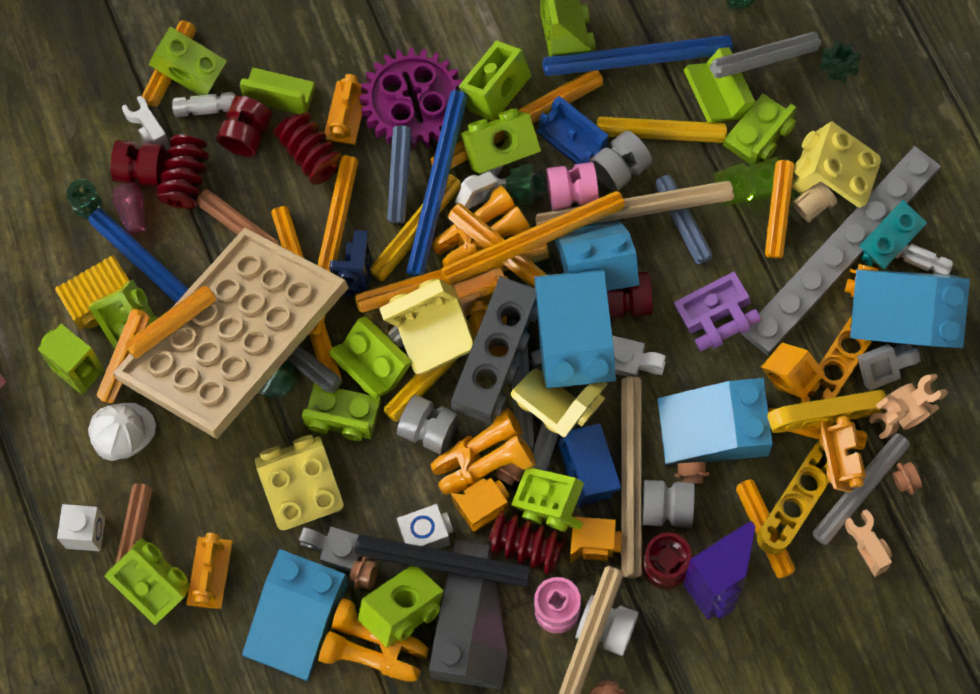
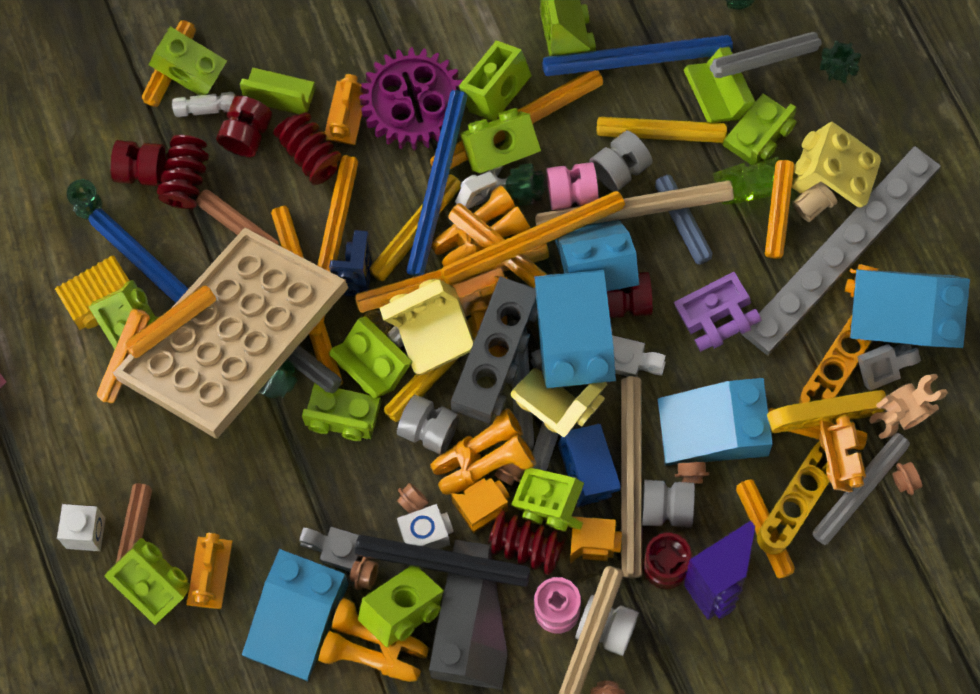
(71, 358): lime brick -> none
(121, 430): white piece -> none
(130, 207): clear pink cone -> none
(151, 130): white plate -> none
(298, 482): light yellow bracket -> none
(399, 175): sand blue axle -> none
(412, 498): none -> nougat plate
(571, 132): blue hinge -> none
(792, 370): light orange brick -> none
(873, 550): light nougat plate -> none
(891, 235): teal hinge -> none
(925, 259): white axle -> none

